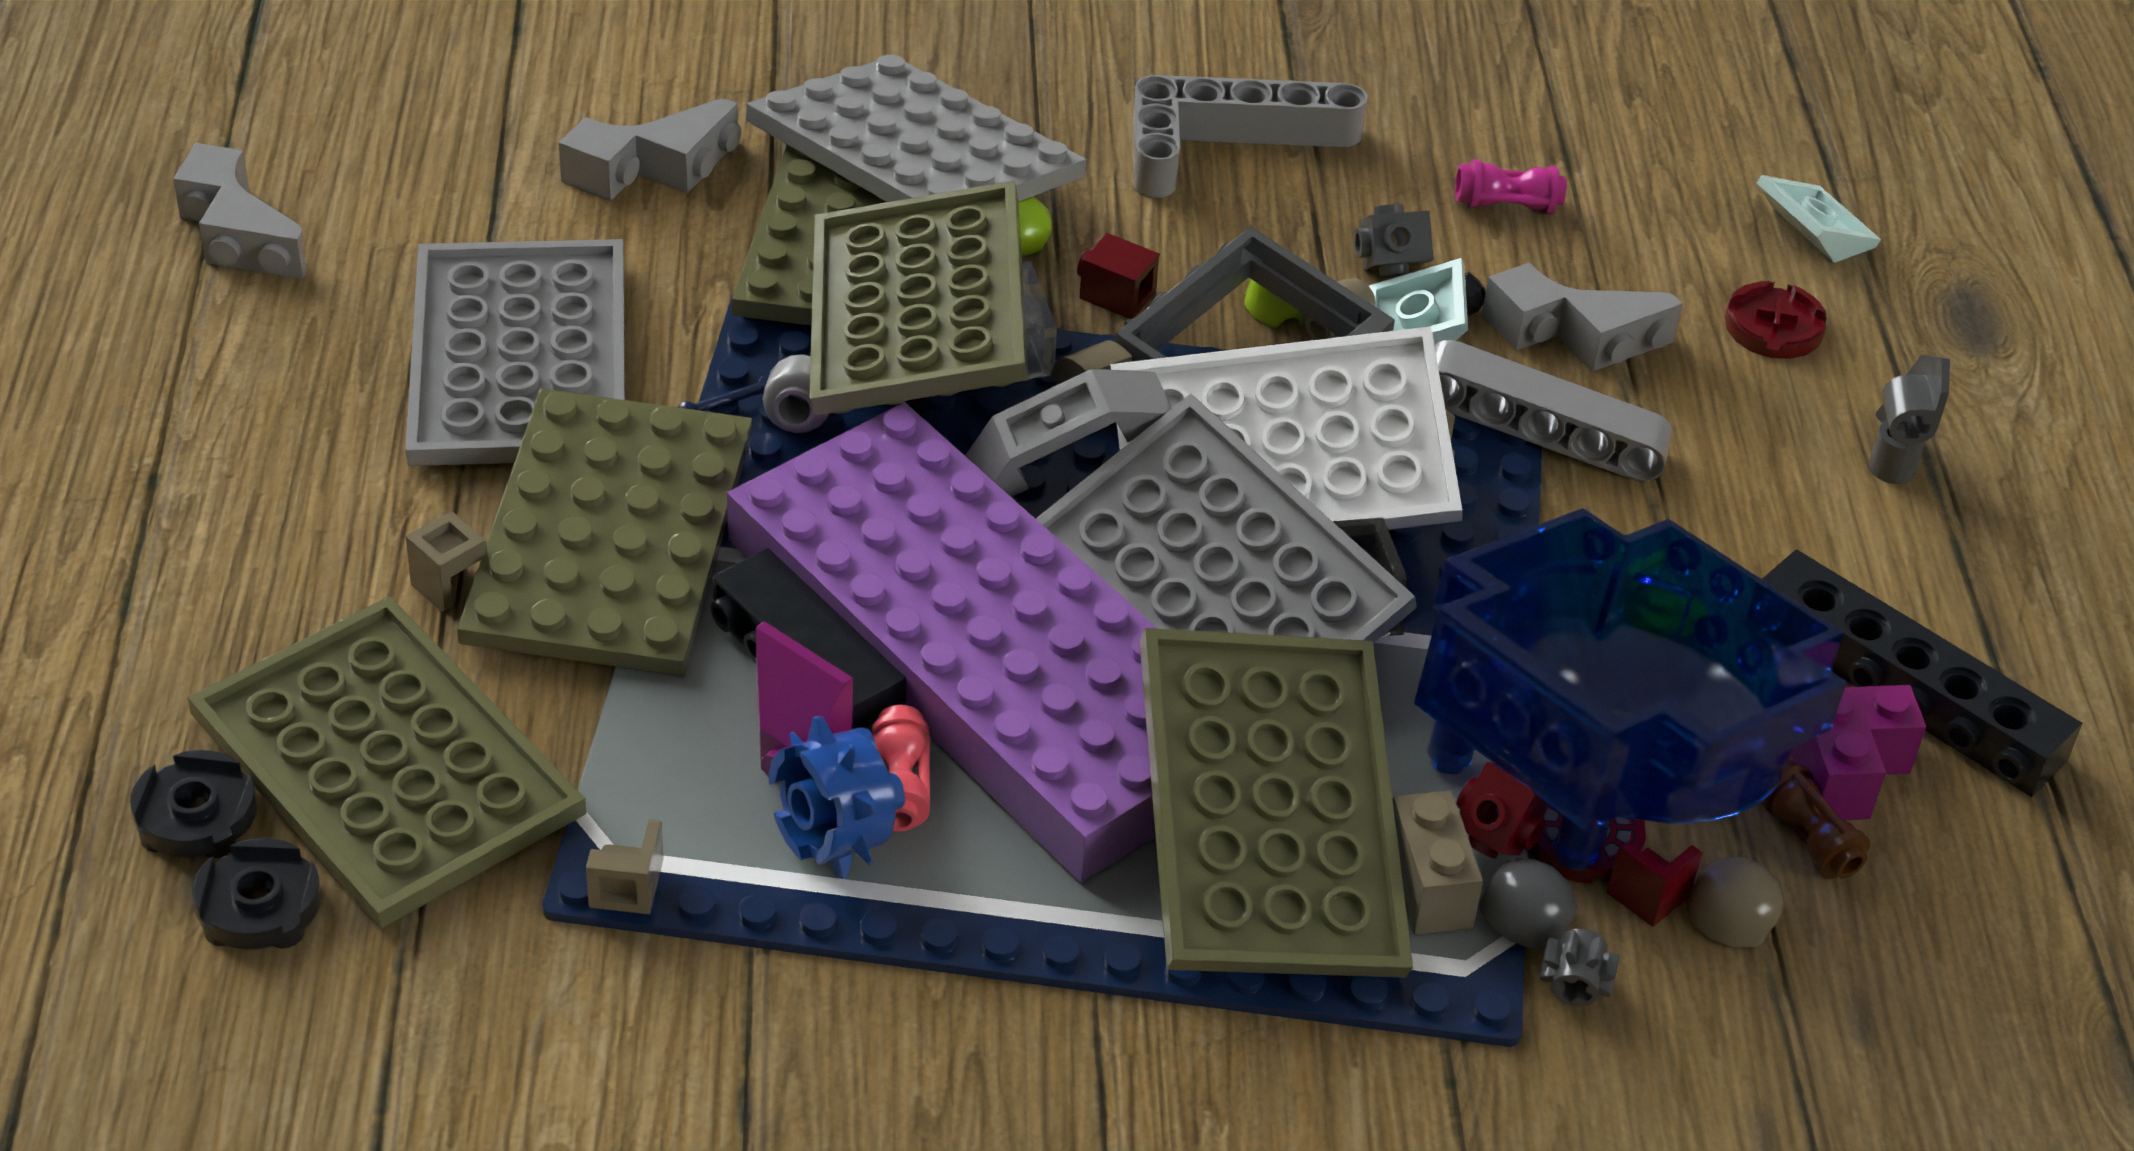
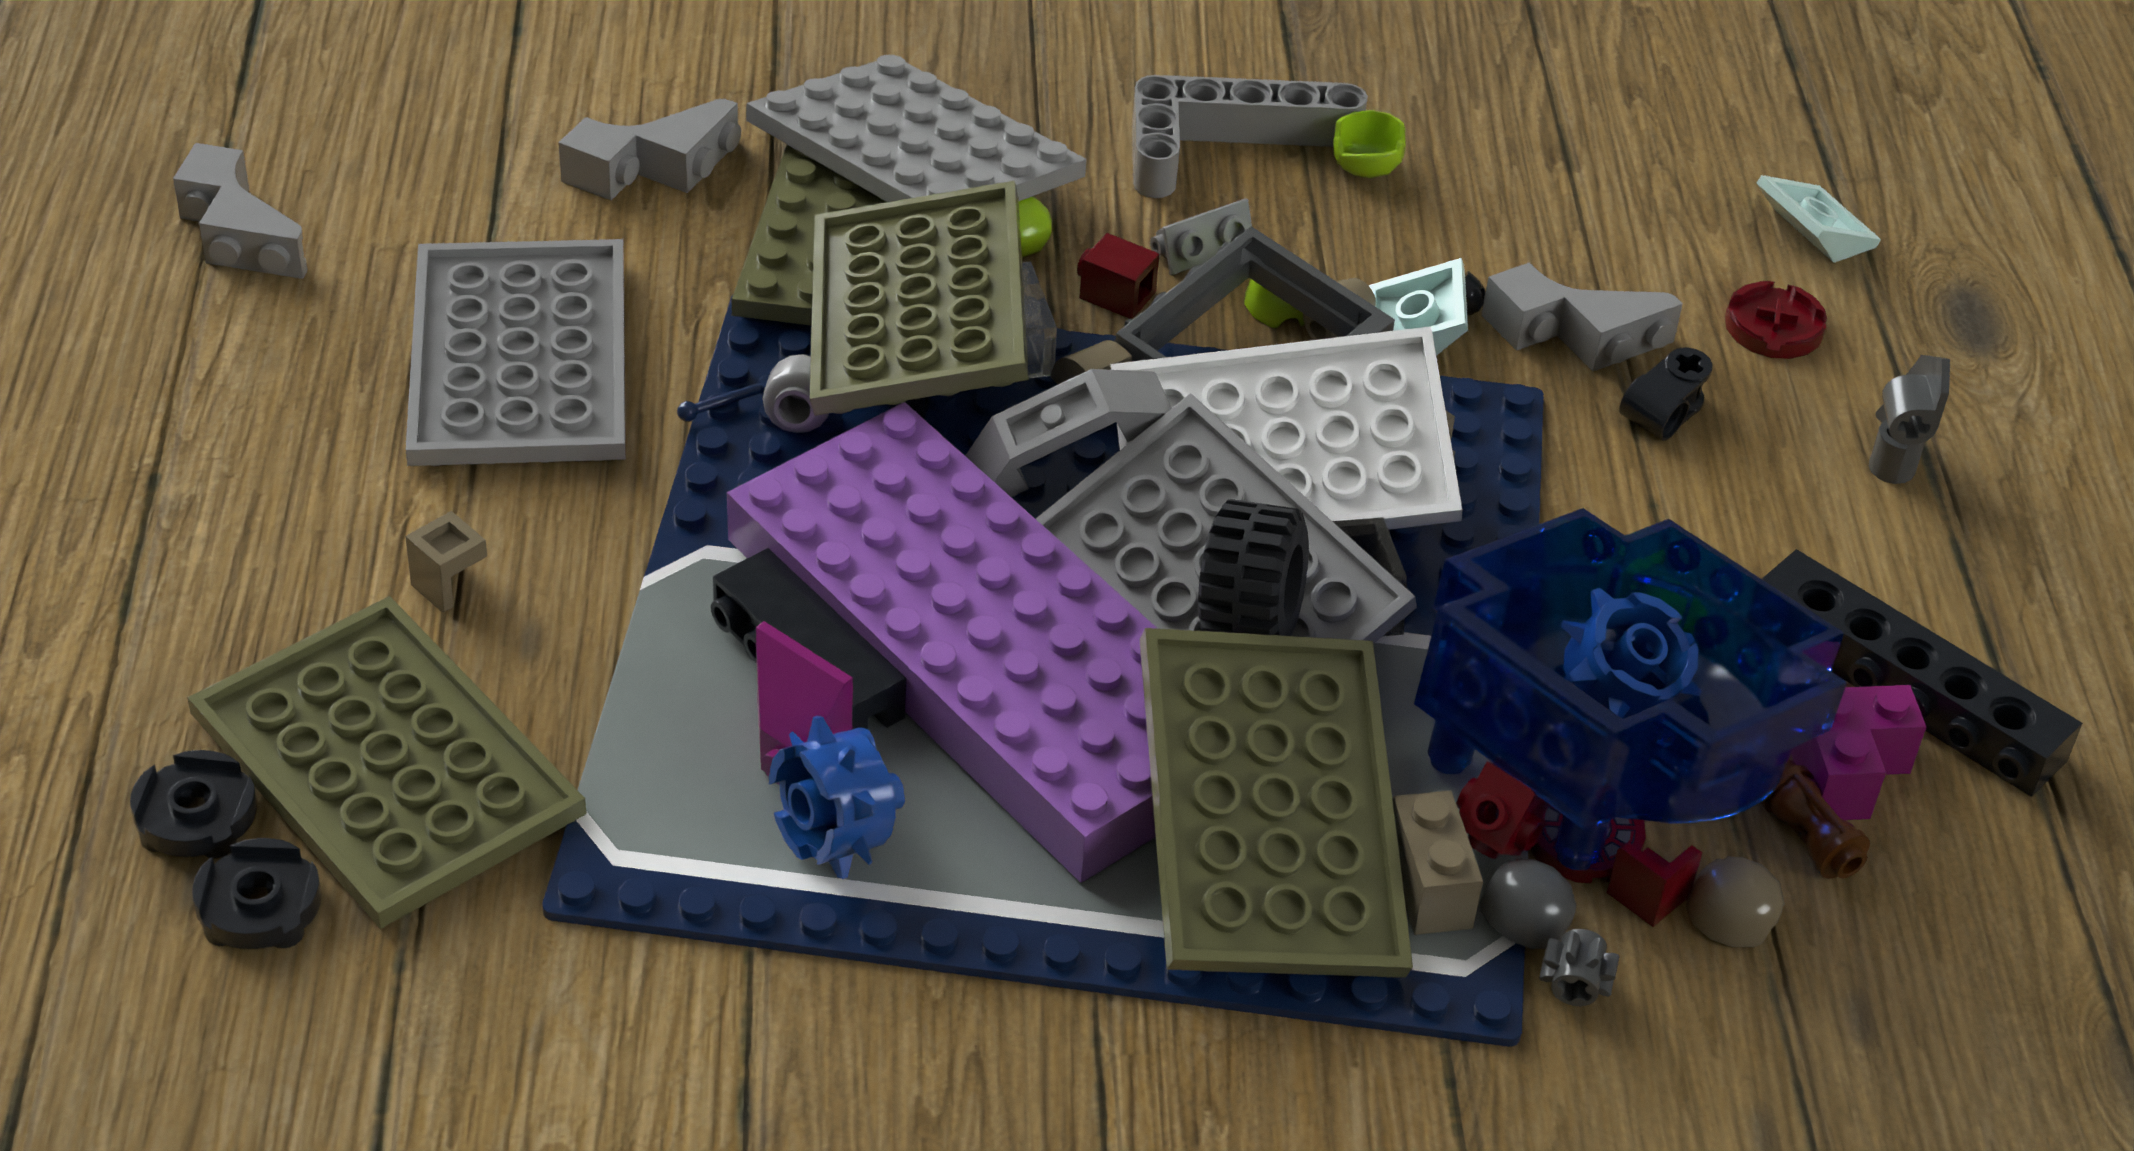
(607, 533): olive plate -> none
(624, 875): dark tan panel -> none
(903, 744): coral piece -> none
(1201, 236): none -> light grey hinge
(1253, 569): none -> black tyre
(1369, 143): none -> lime hair
(1394, 240): dark grey brick -> none
(1488, 184): dark pink piece -> none
(1552, 412): light grey beam -> none
(1630, 653): none -> blue brick
(1668, 392): none -> black piece

